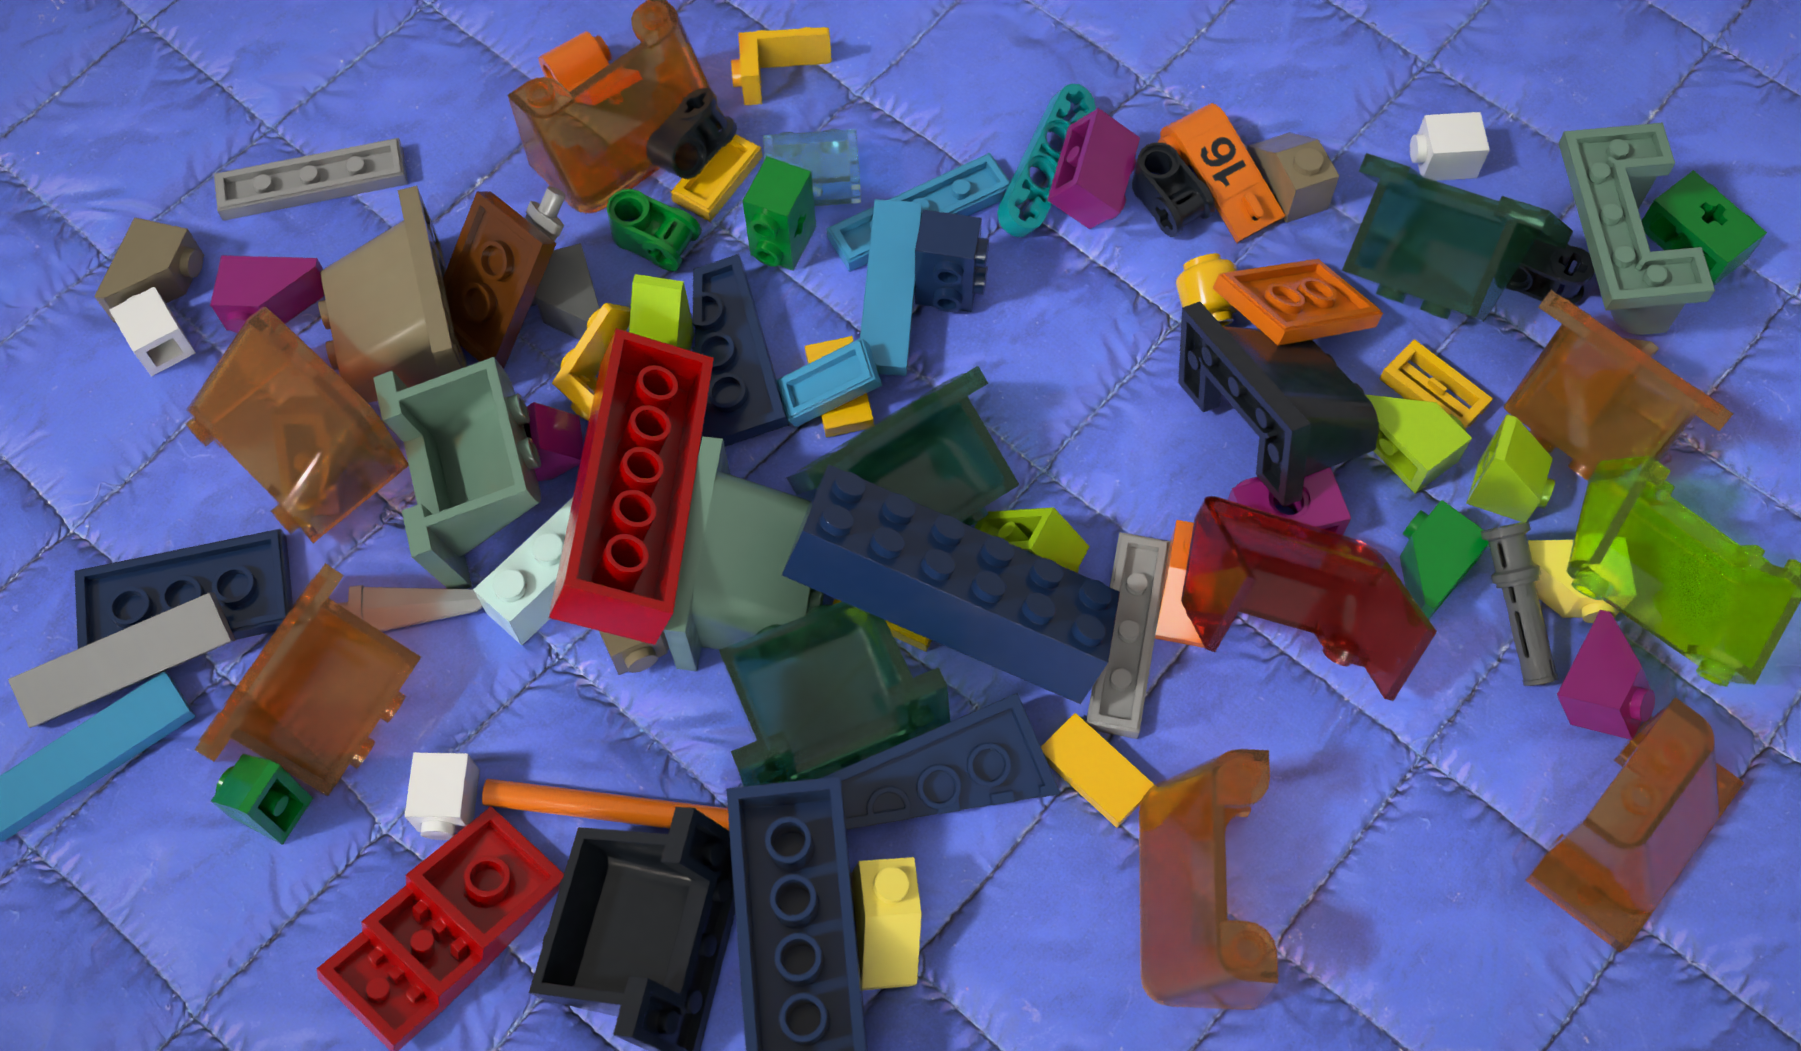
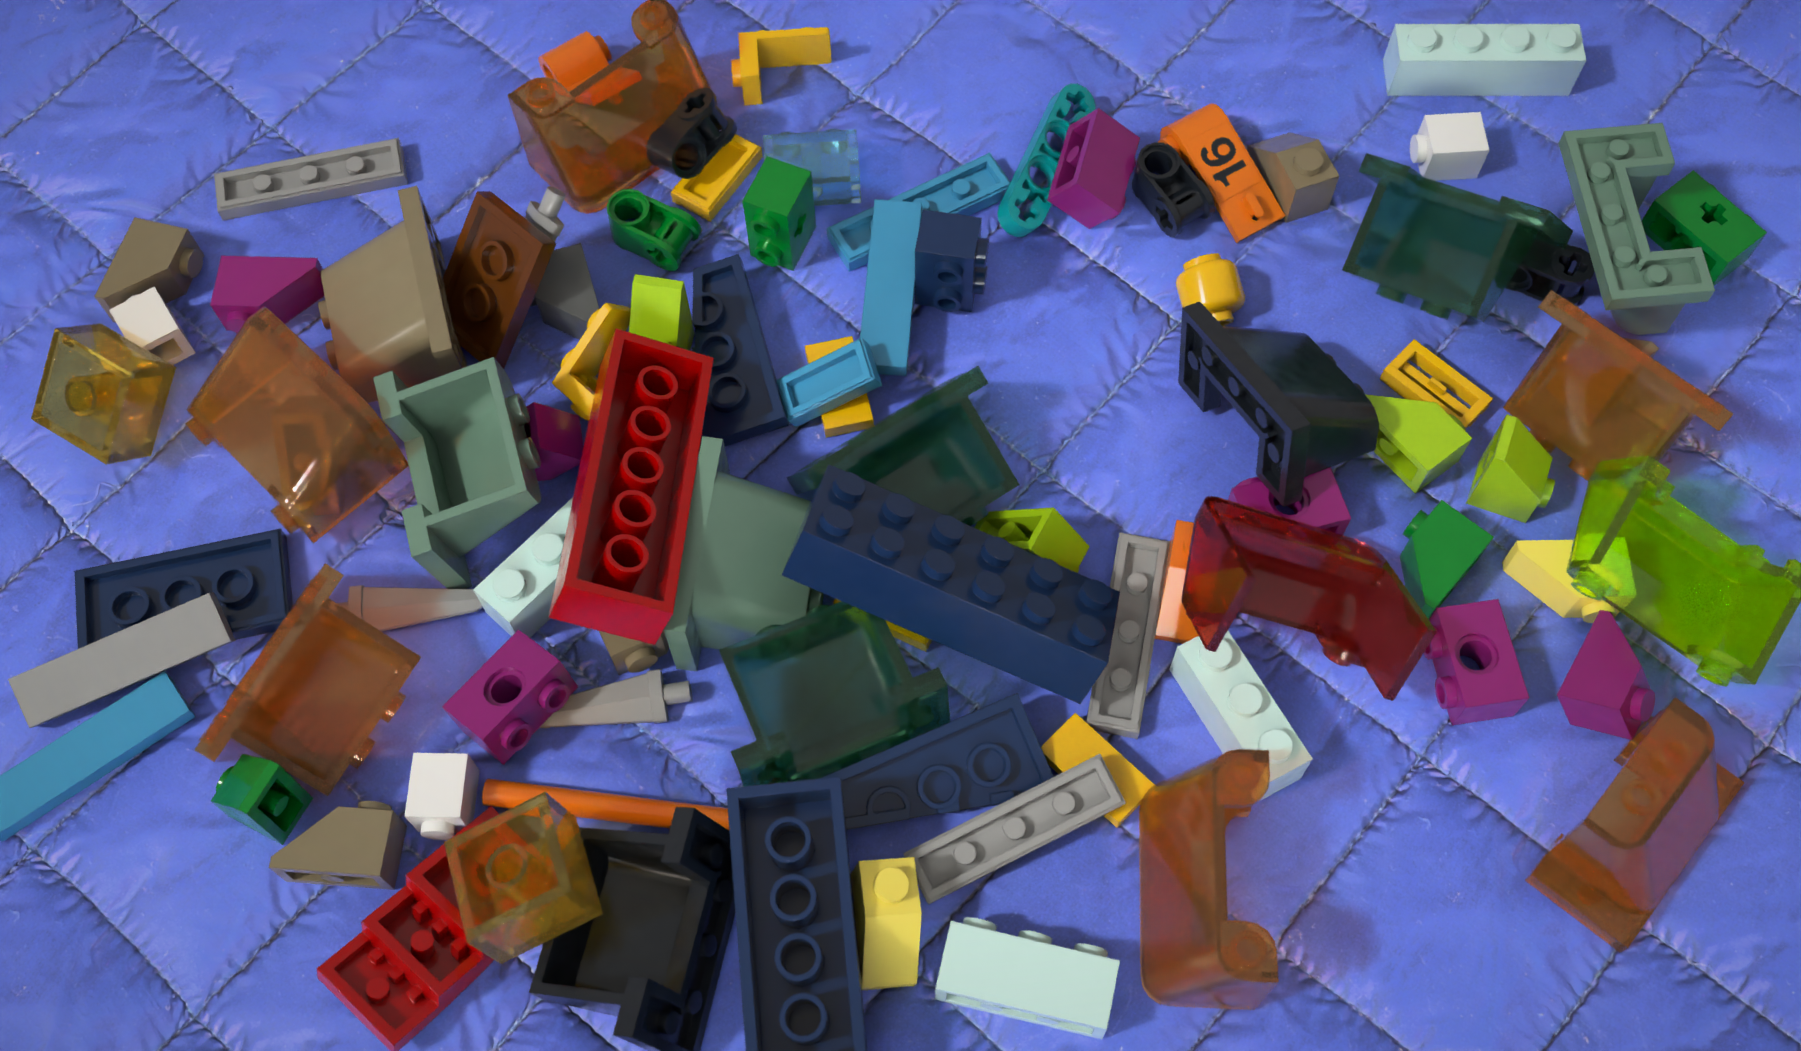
(103, 393): none -> clear yellow brick
(346, 849): none -> dark tan slope
(511, 696): none -> magenta brick
(522, 878): none -> clear yellow brick
(622, 702): none -> light grey bar
(1015, 828): none -> light grey tile
(1027, 977): none -> light aqua brick
(1239, 707): none -> light aqua brick
(1297, 301): orange tile -> none
(1481, 634): none -> magenta brick
(1483, 59): none -> light aqua brick
(1517, 578): dark grey pin -> none

